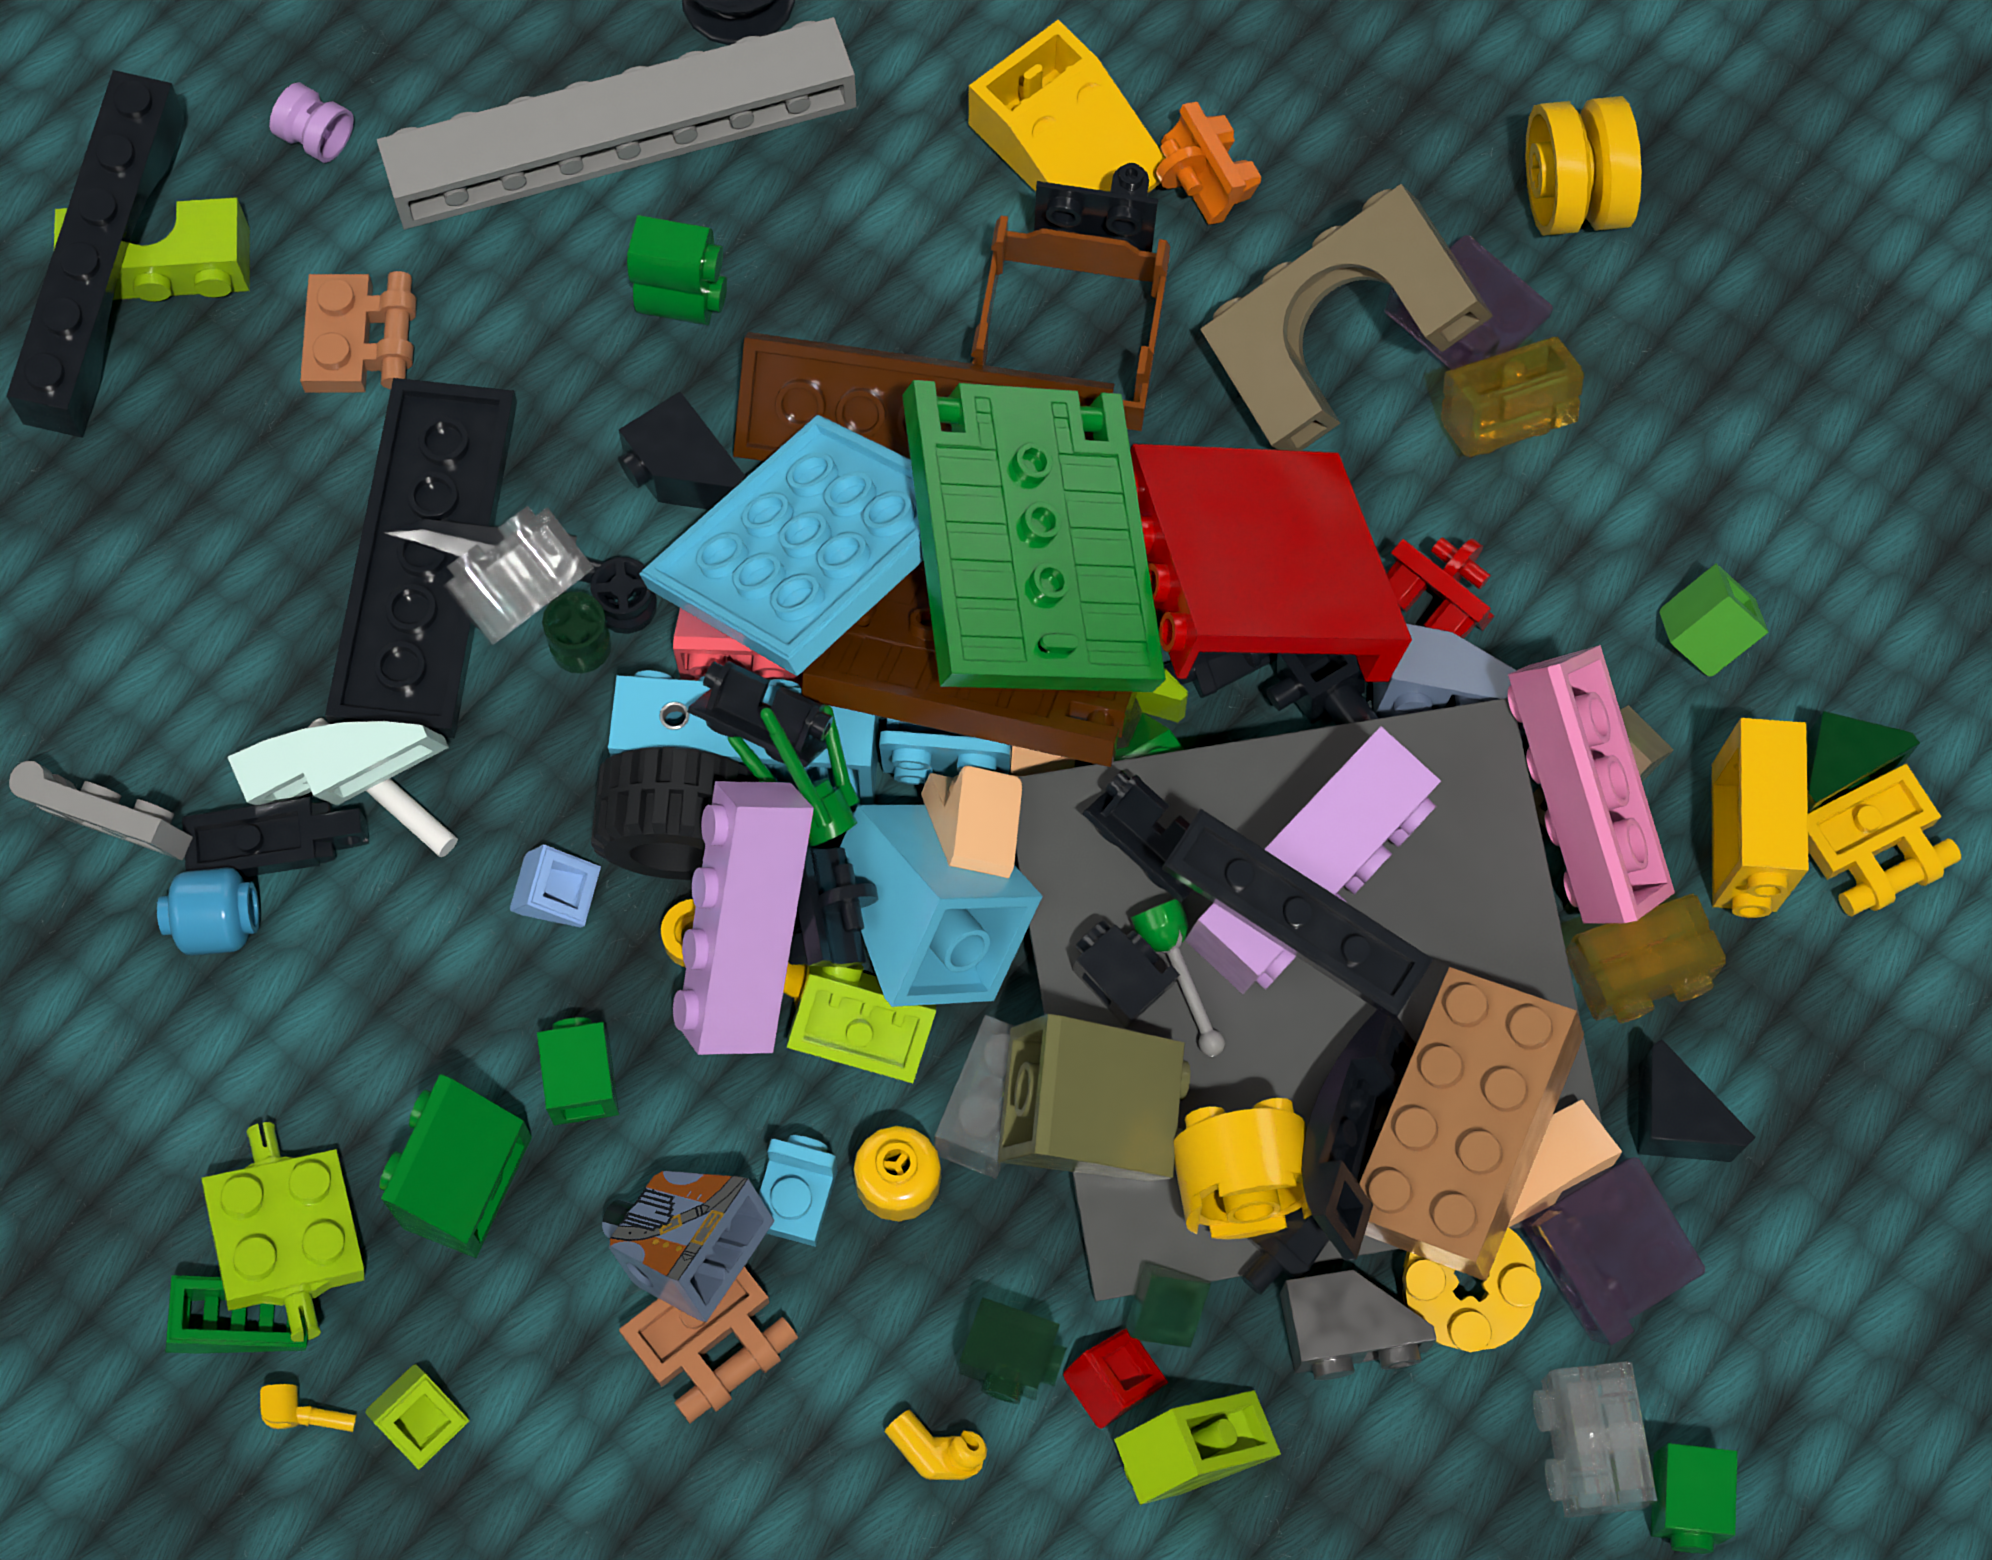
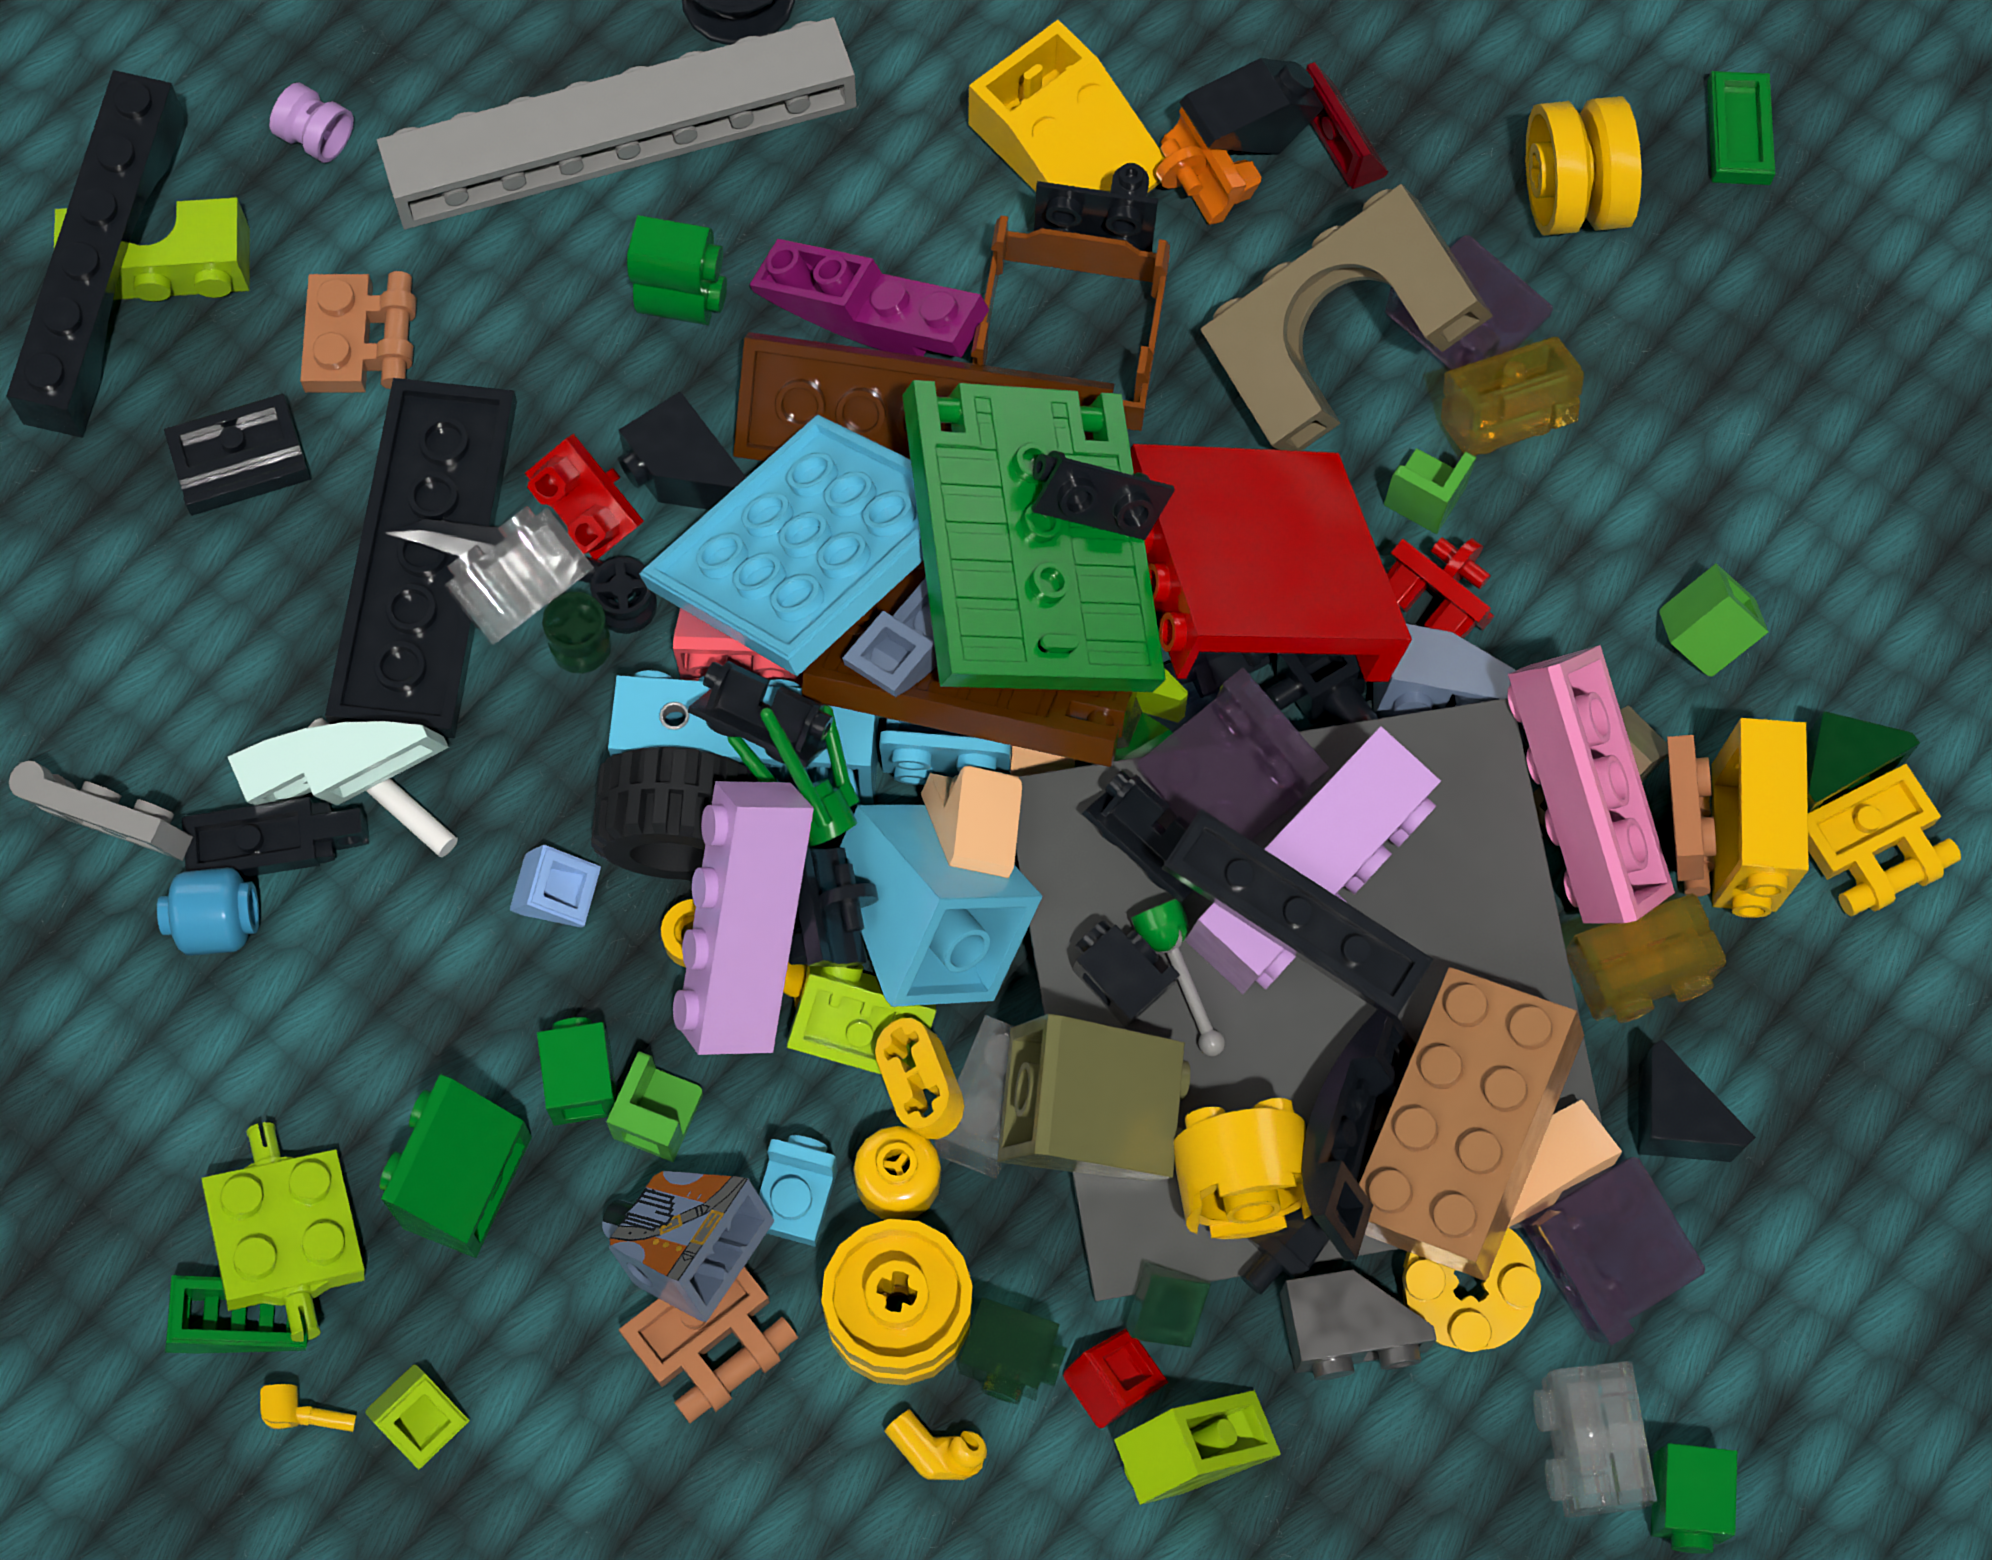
(236, 454): none -> black plate
(583, 497): none -> red hips
(653, 1109): none -> bright green panel
(869, 307): none -> magenta slope
(888, 1262): none -> yellow wheel
(897, 648): none -> sand blue slope
(907, 1083): none -> yellow beam
(1098, 495): none -> black hinge
(1235, 761): none -> clear purple bracket
(1254, 107): none -> black slope
(1343, 134): none -> dark red slope
(1428, 488): none -> bright green panel
(1690, 813): none -> nougat plate
(1741, 128): none -> green tile

